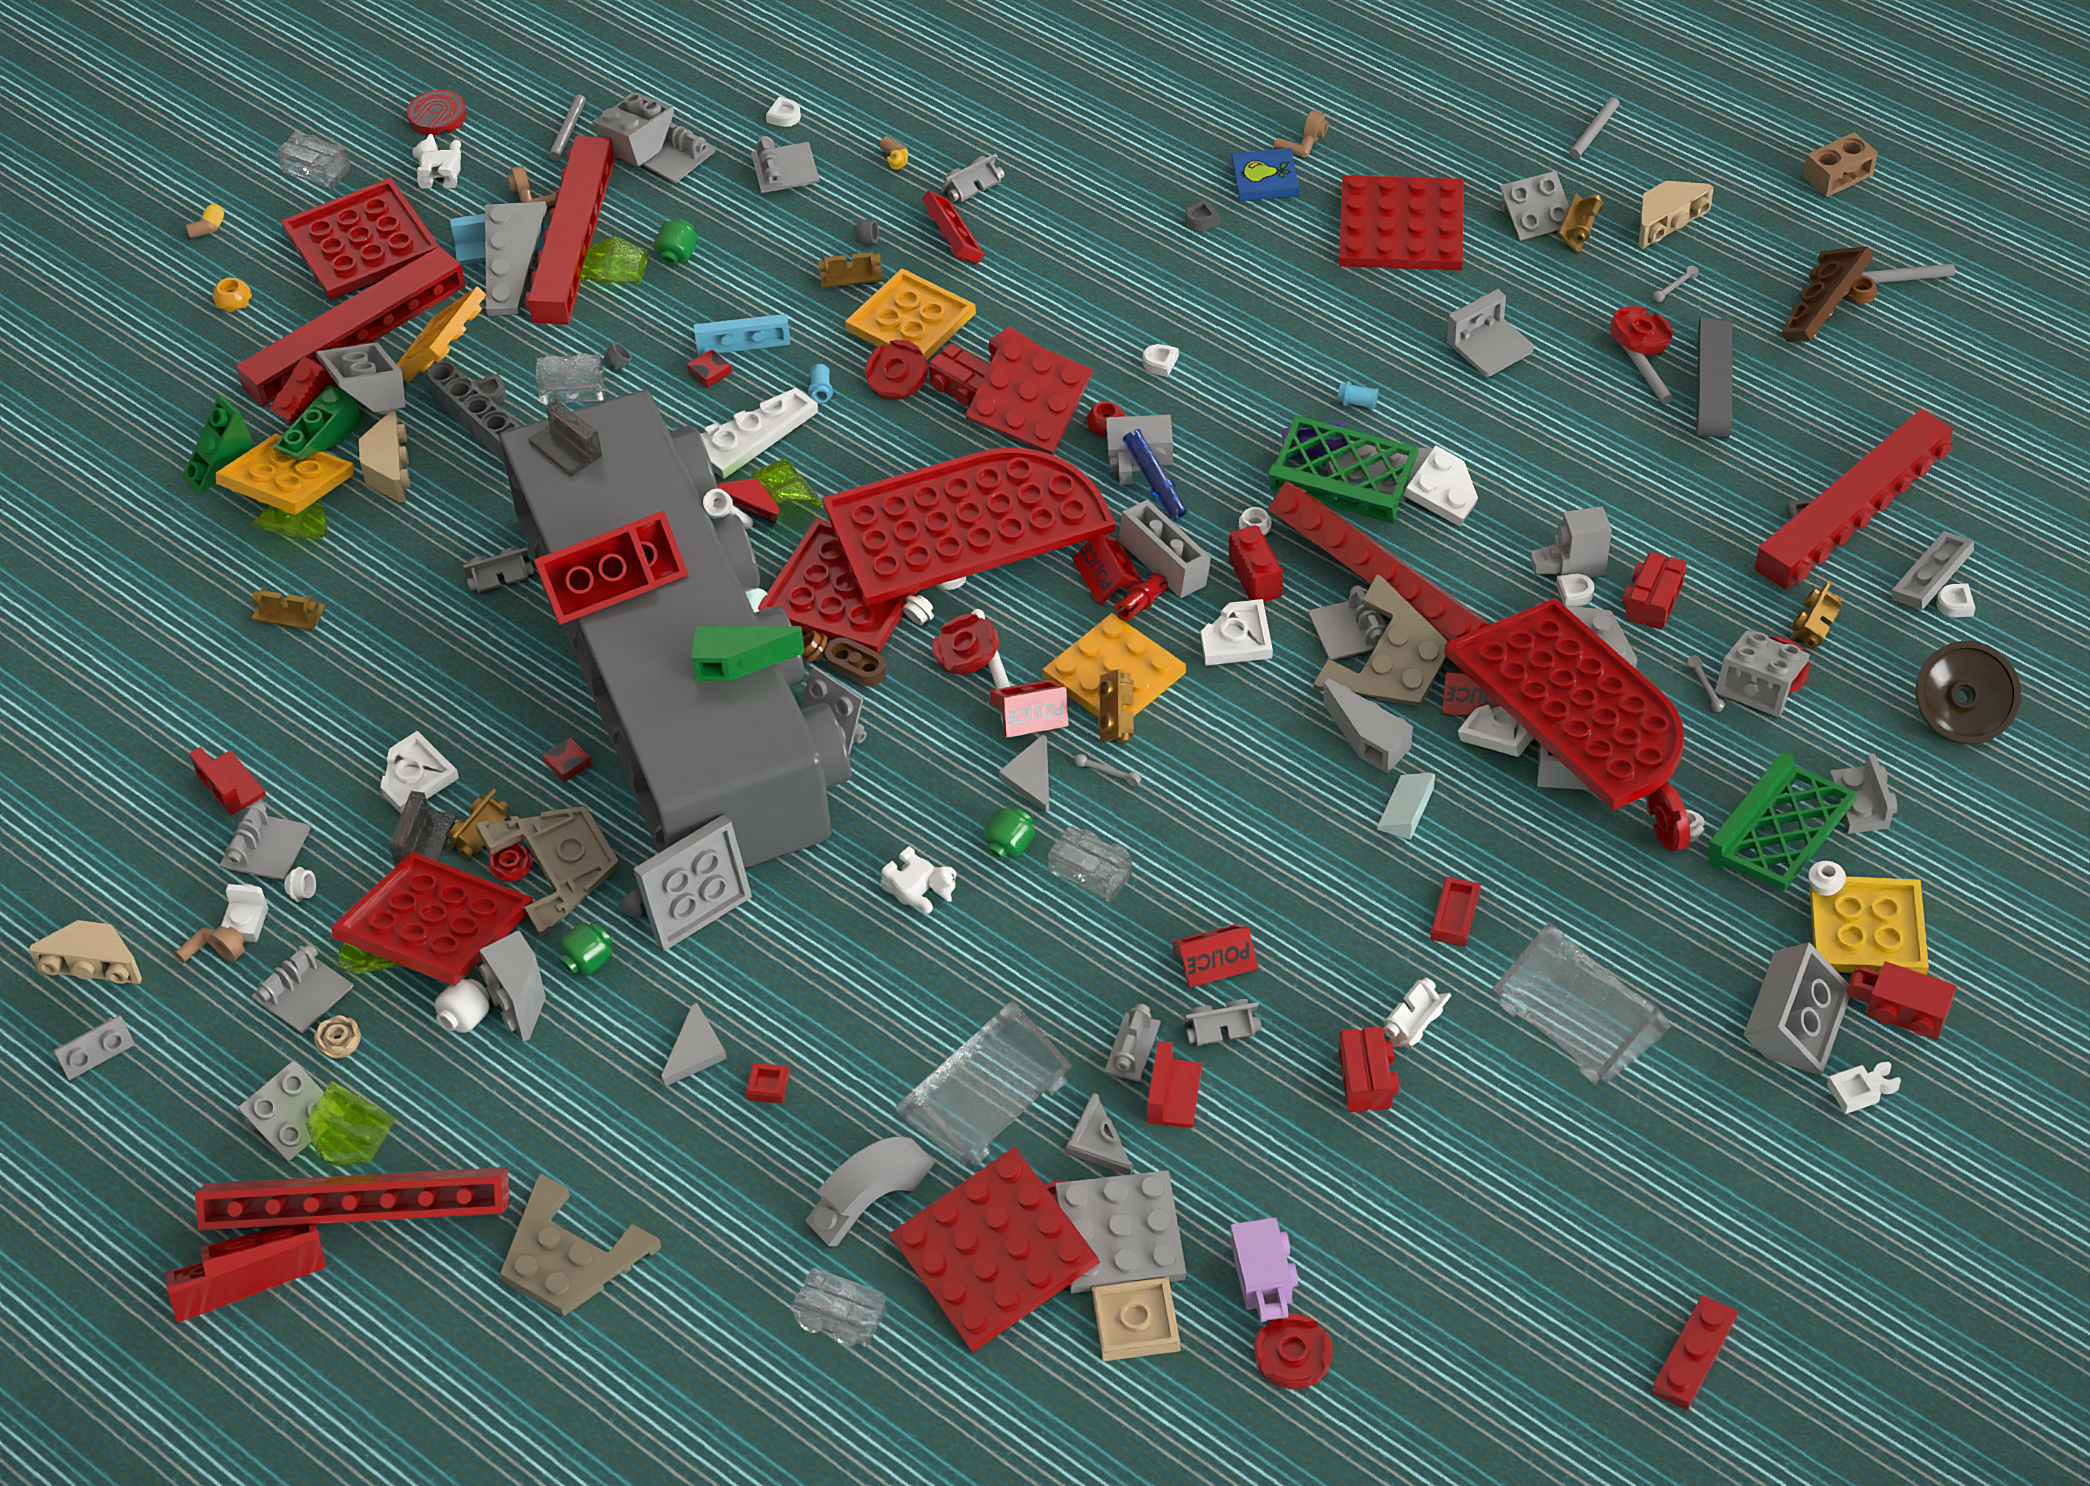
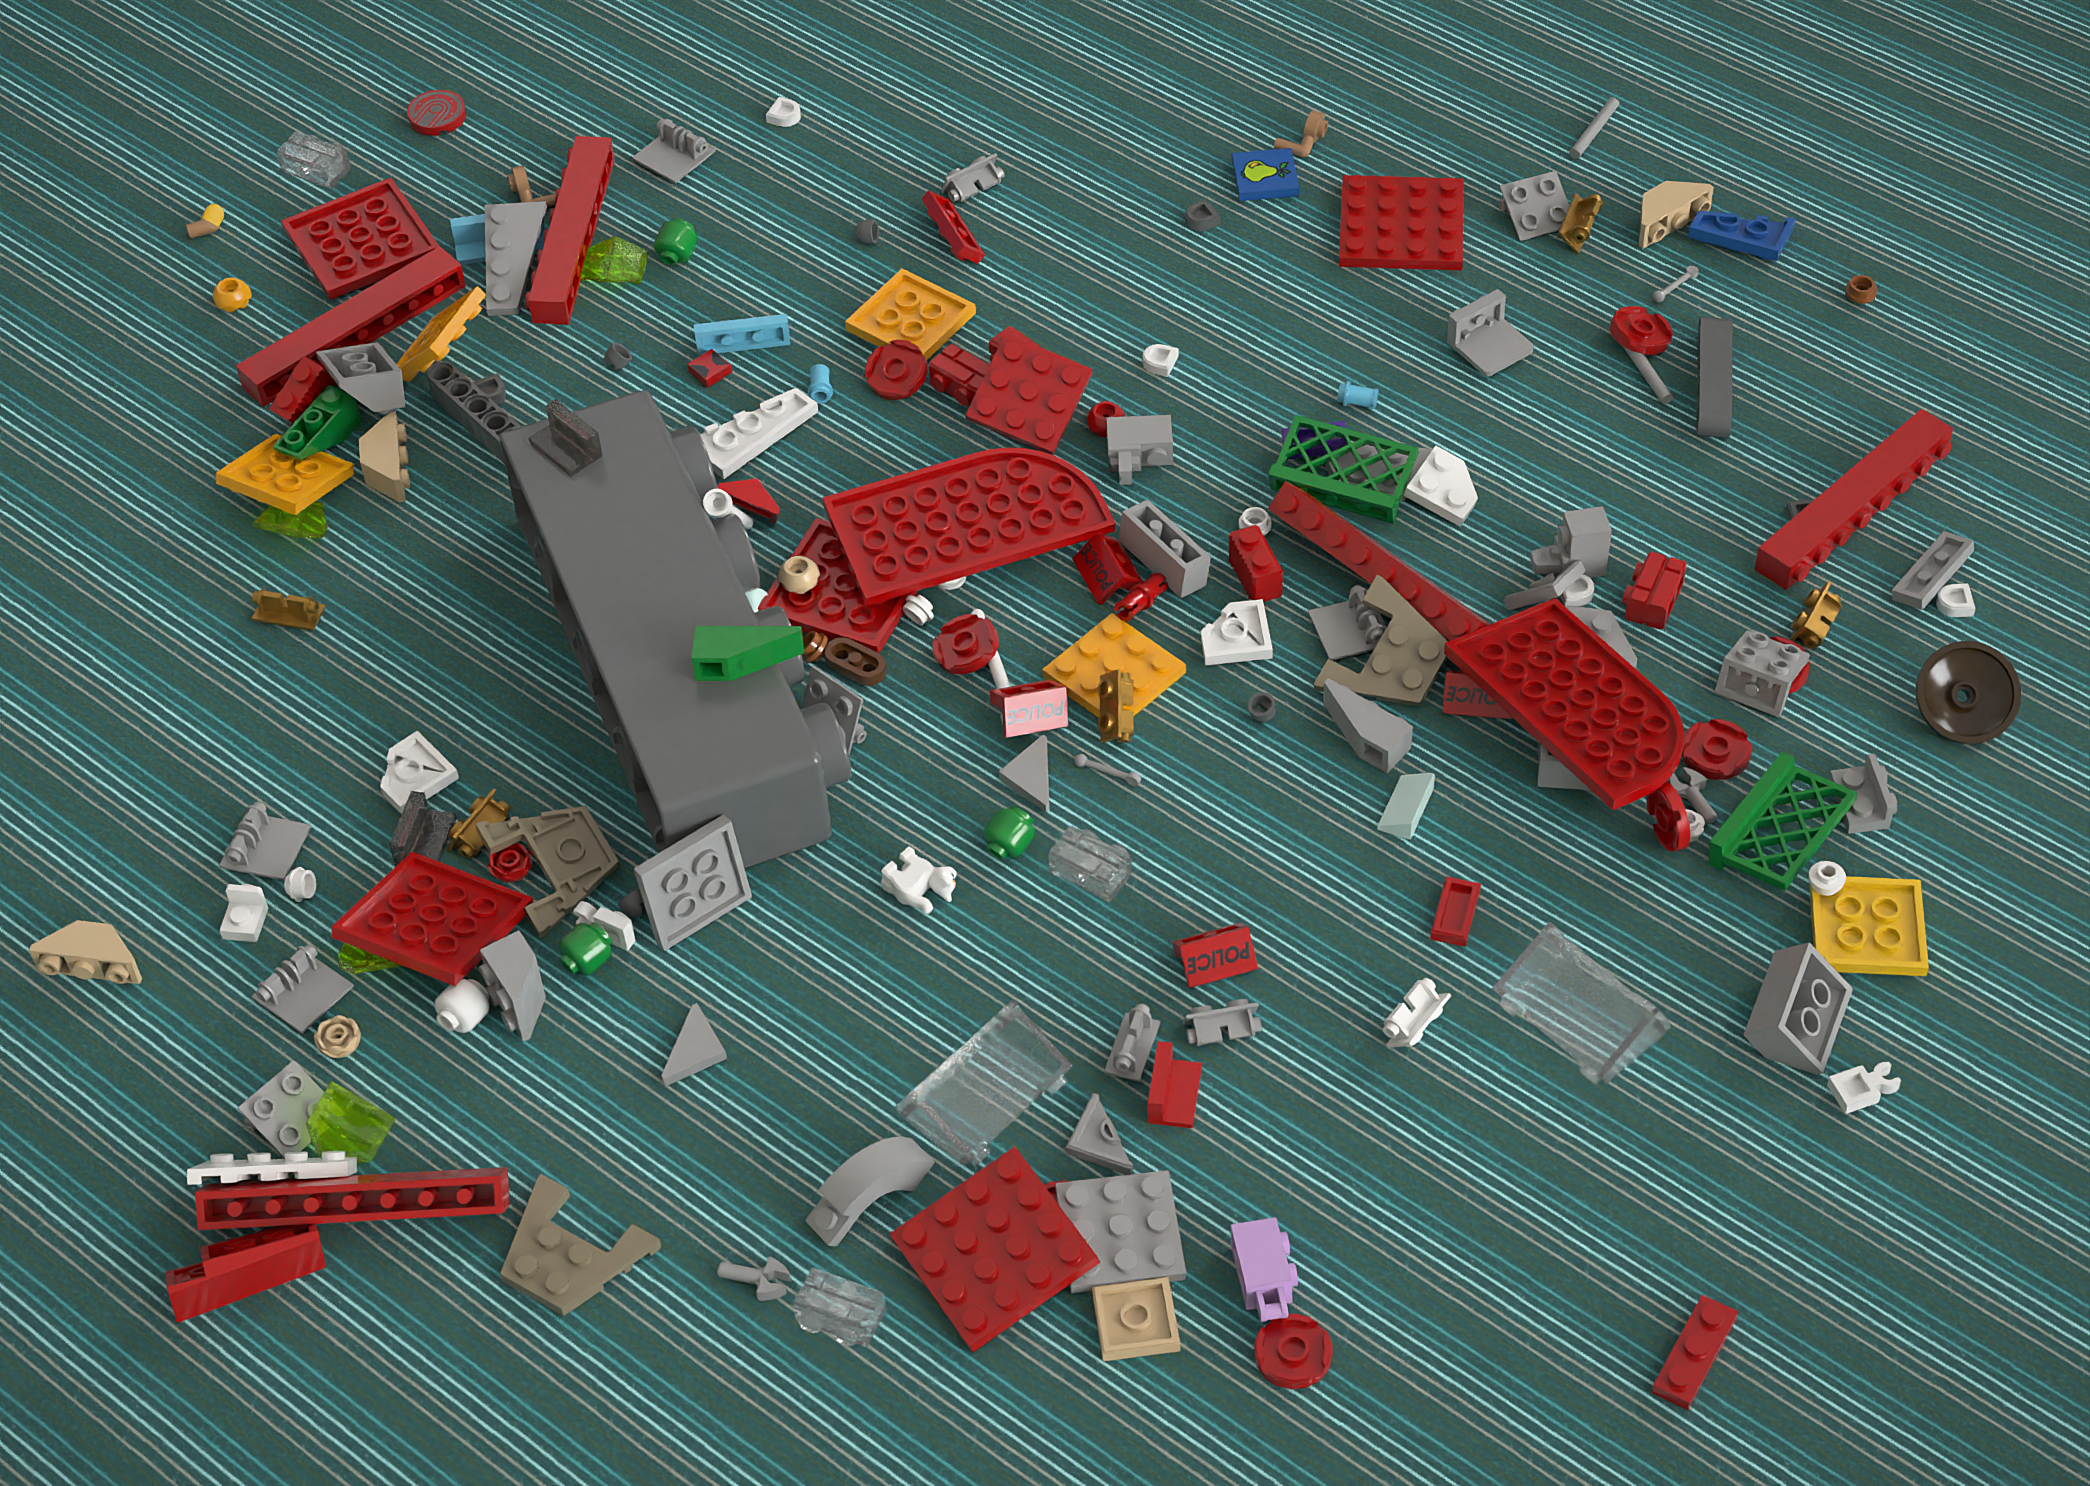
(94, 1047): light grey hinge -> none
(220, 443): green slope -> none
(225, 941): medium nougat plate -> none
(227, 780): red panel -> none
(230, 1170): none -> white wing
(437, 163): white animal -> none
(484, 571): light grey hinge -> none
(567, 128): light grey bar -> none
(567, 759): red tile -> none
(570, 378): clear brick -> none
(610, 567): red slope -> none
(614, 923): none -> white plate
(635, 127): light grey slope -> none
(759, 1277): none -> light grey bar
(767, 1083): red tile -> none
(783, 165): light grey hinge -> none
(785, 483): clear neon green slope -> none
(798, 574): none -> tan plate
(838, 272): pearl gold hinge -> none
(898, 152): arm -> none
(1161, 486): clear blue pin -> none
(1266, 702): none -> dark grey hinge
(1366, 1069): red brick -> none
(1495, 731): white plate -> none
(1546, 587): none -> light grey tile
(1695, 663): light grey hinge -> none
(1696, 782): none -> light grey bar
(1716, 749): none -> red tile
(1753, 237): none -> blue wing
(1828, 286): reddish brown wing -> none
(1840, 164): medium nougat brick -> none
(1903, 997): red brick -> none
(1911, 273): light grey bar -> none

